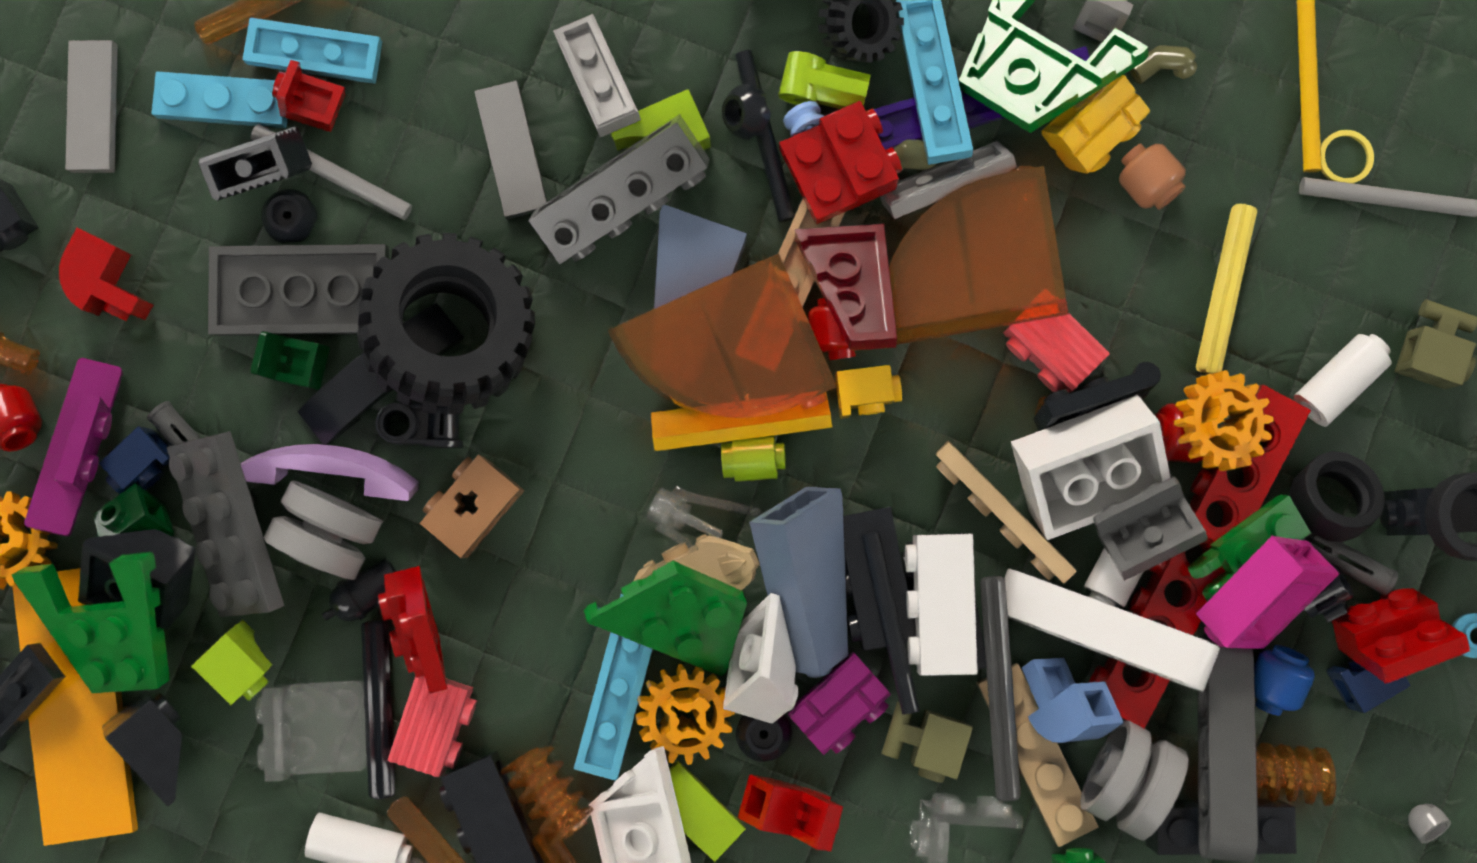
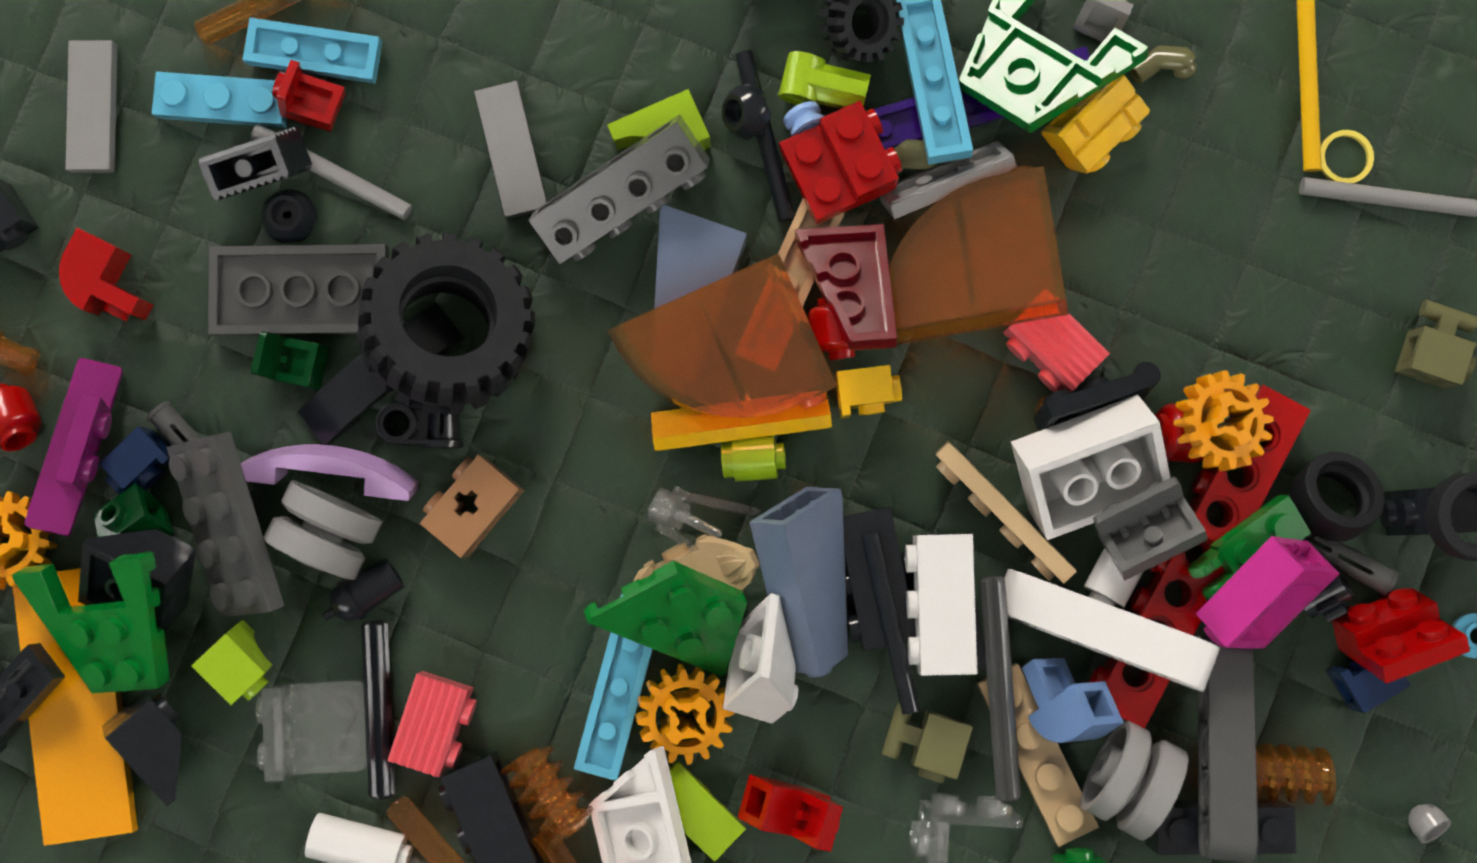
(415, 626): red plate -> none
(597, 75): light grey tile -> none
(766, 748): black plate -> none
(840, 704): magenta brick -> none
(1152, 176): nougat head -> none
(1226, 289): light yellow axle -> none
(1281, 680): blue head -> none
(1344, 378): white brick -> none

